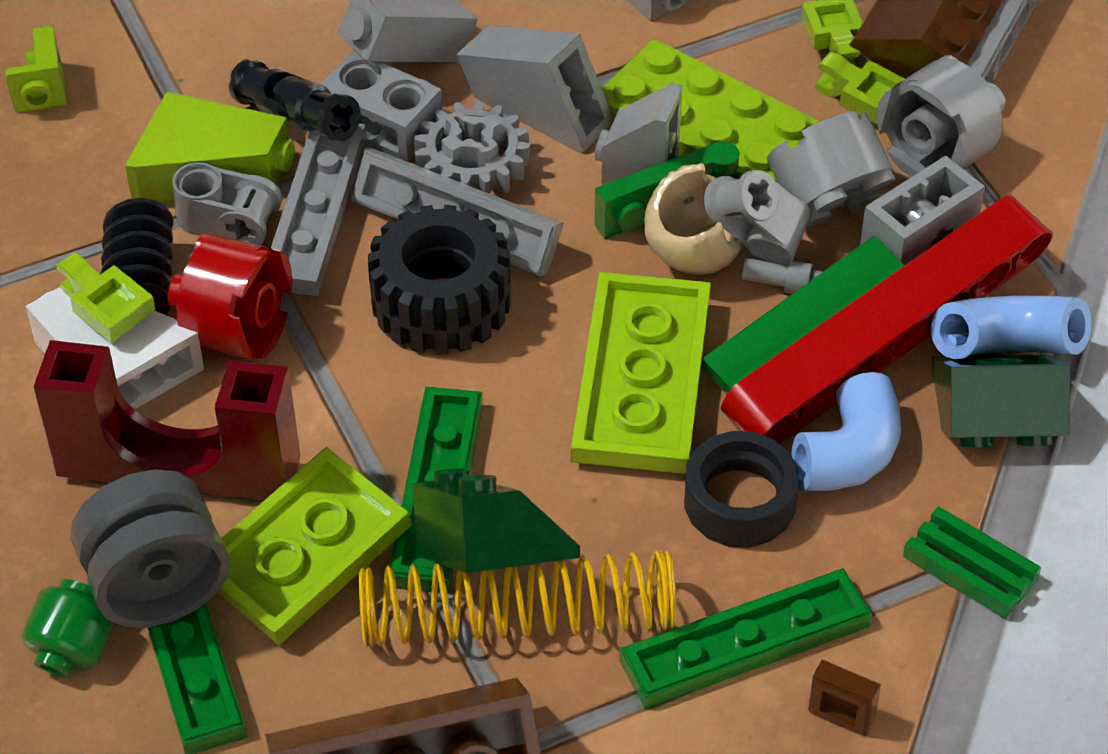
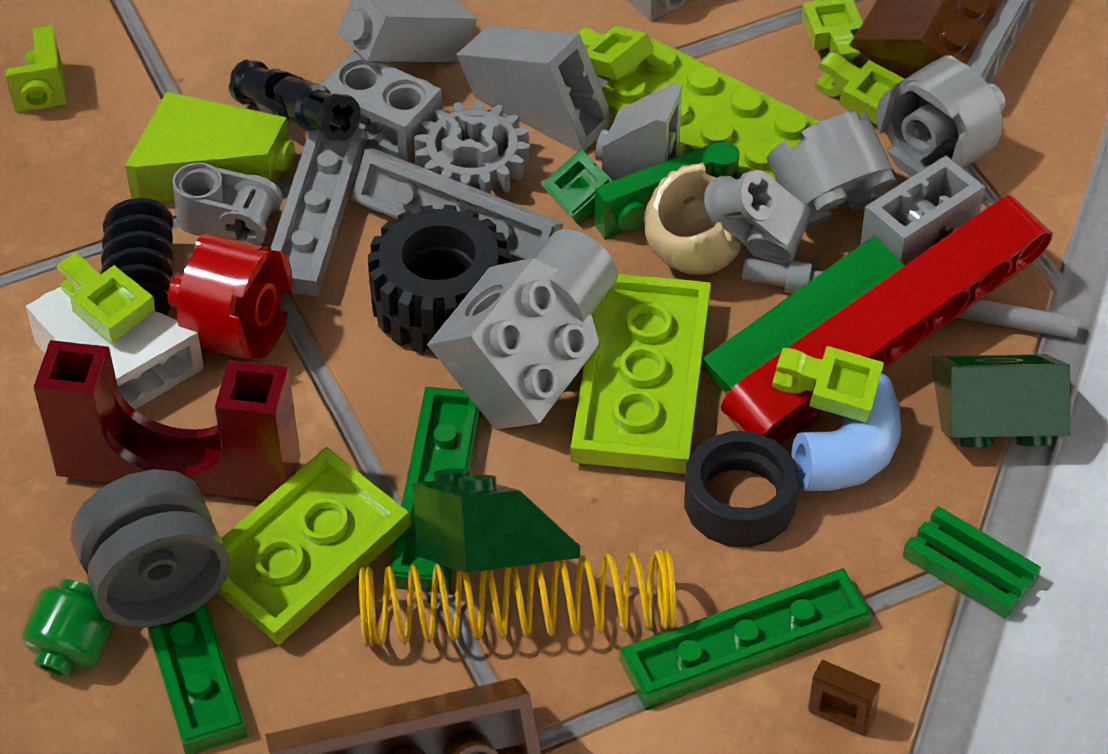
(527, 329): none -> light grey brick
(575, 185): none -> green tile
(616, 51): none -> lime plate
(839, 382): none -> lime plate
(1011, 326): light blue cylinder -> none

